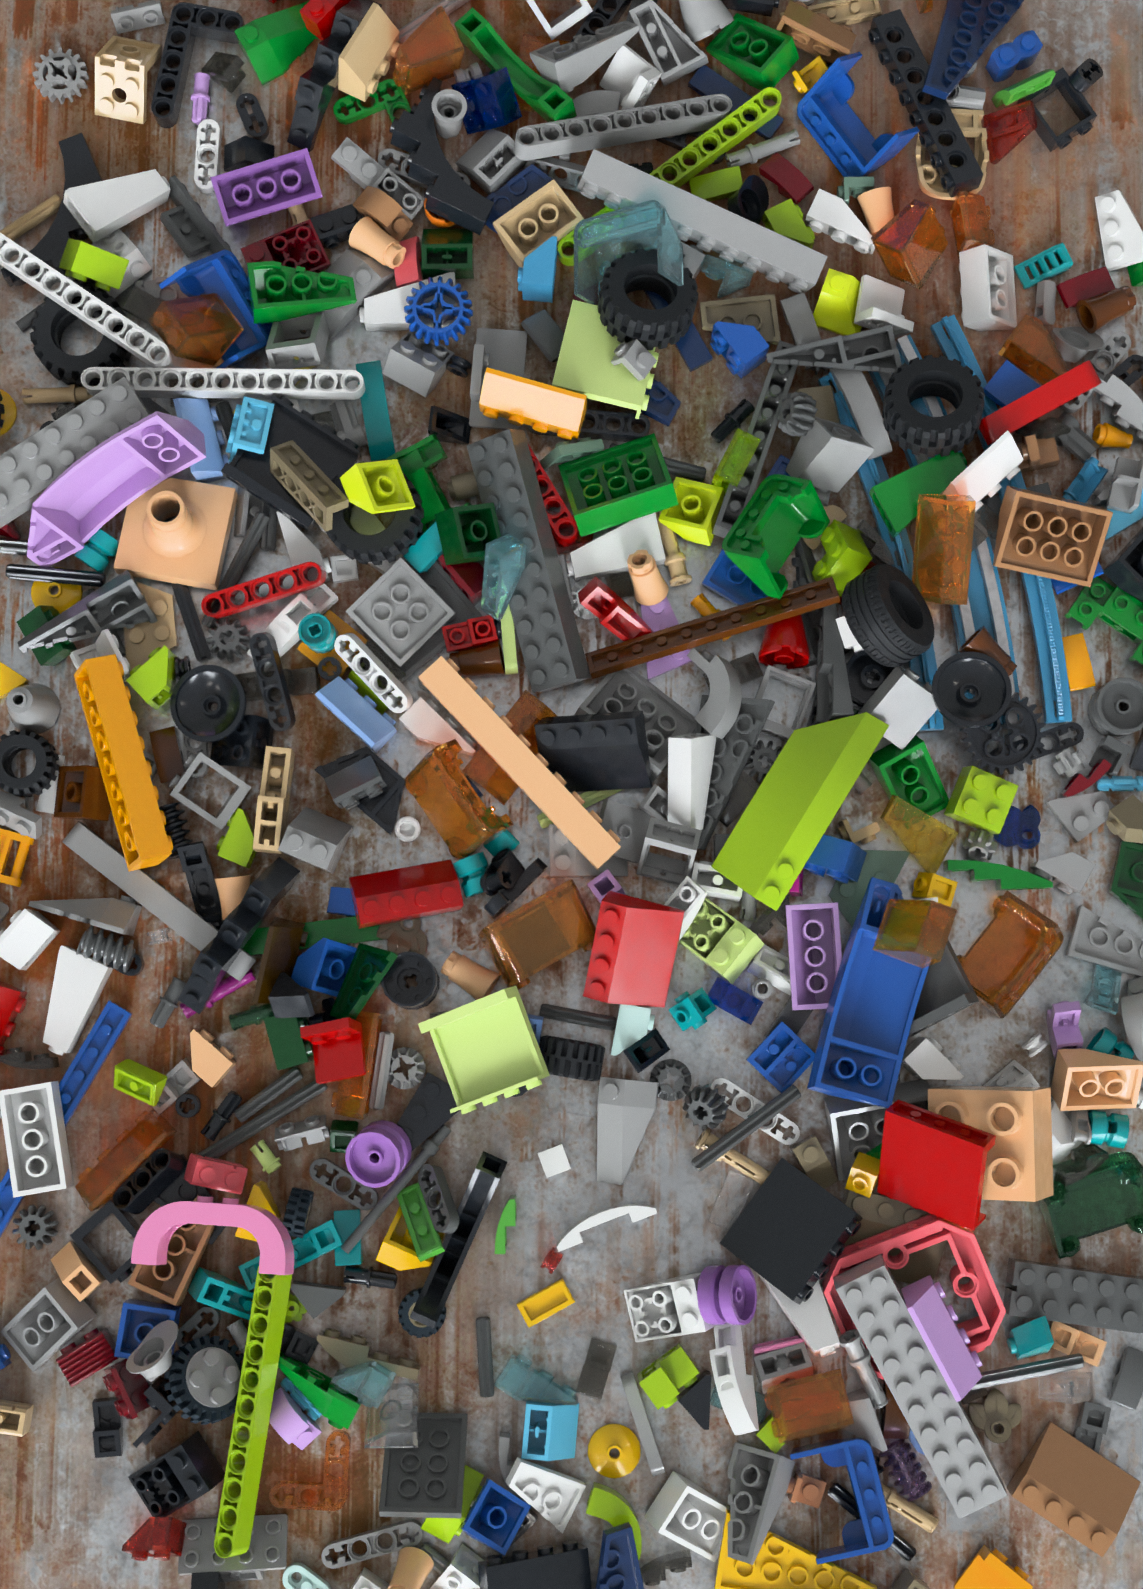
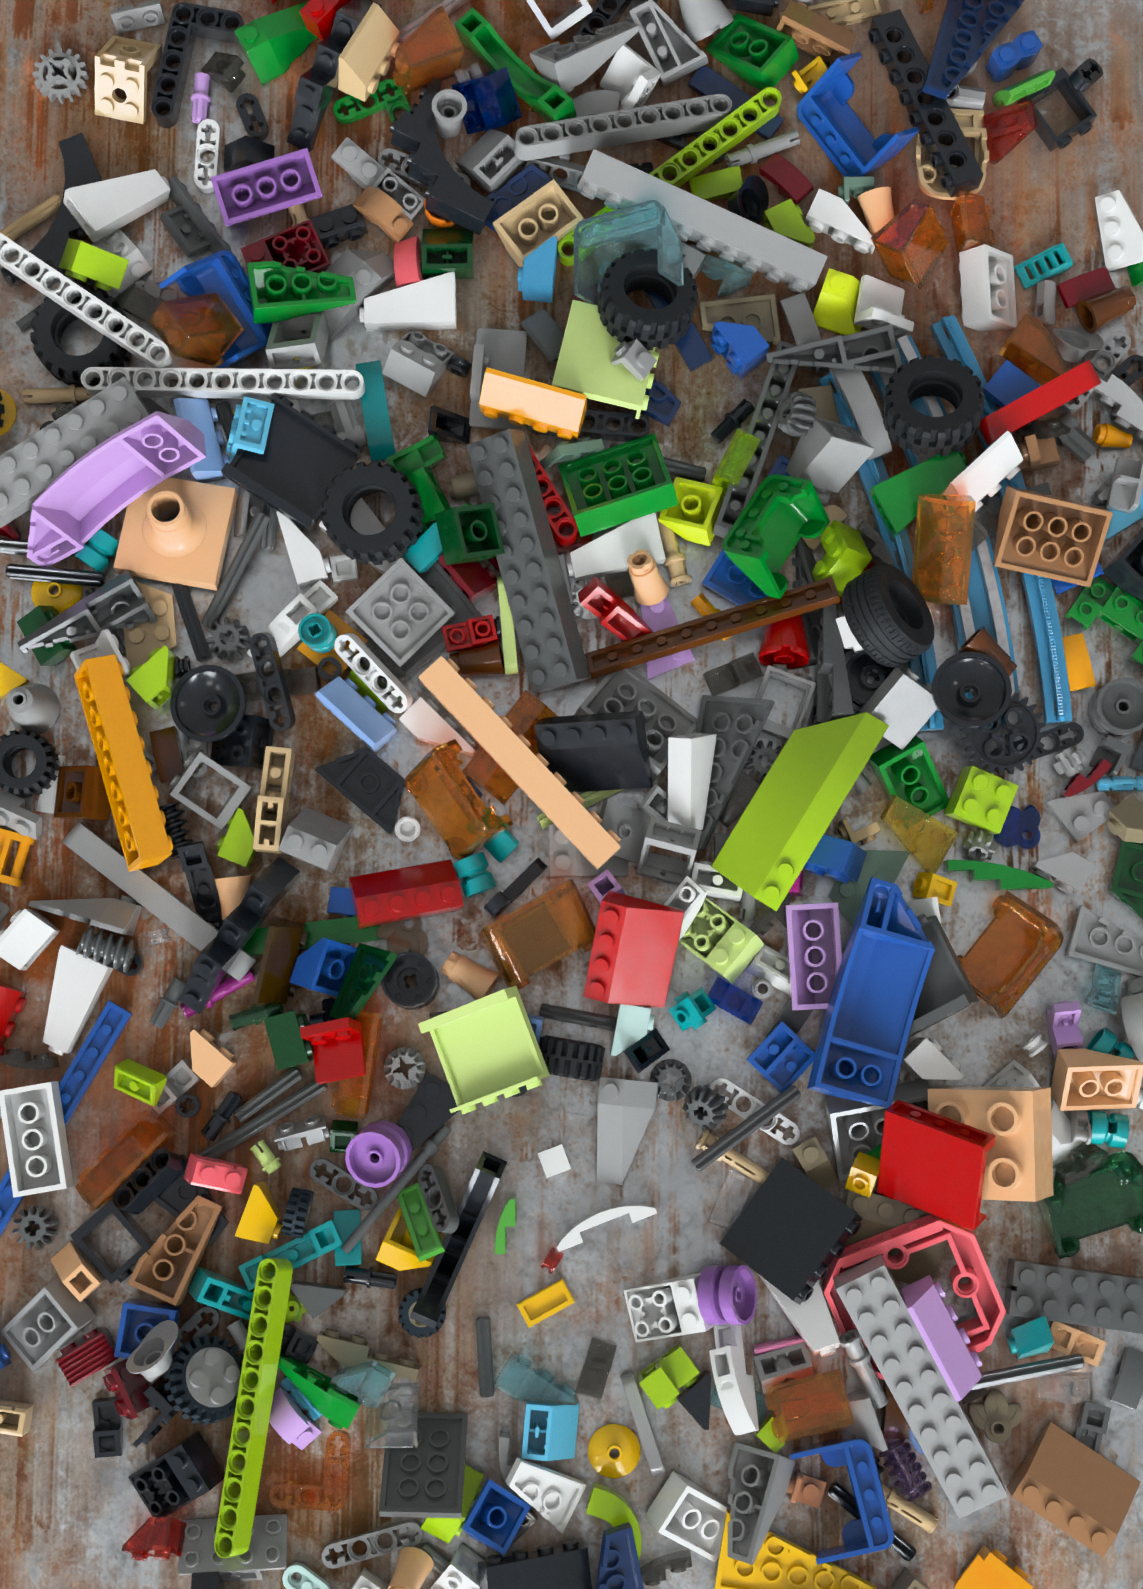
(251, 590): red beam -> none
(272, 1236): bright pink arch -> none
(290, 999): black slope -> none
(307, 483): dark tan fence -> none
(355, 783): dark grey slope -> none
(376, 243): light nougat plant -> none
(377, 487): neon yellow slope -> none
(381, 1070): light grey axle -> none
(448, 312): blue gear -> none
(501, 872): black piece -> none
(502, 571): clear light blue slope -> none
(724, 696): light grey arch -> none
(915, 931): clear orange slope -> none
(1086, 481): dark azure hinge -> none

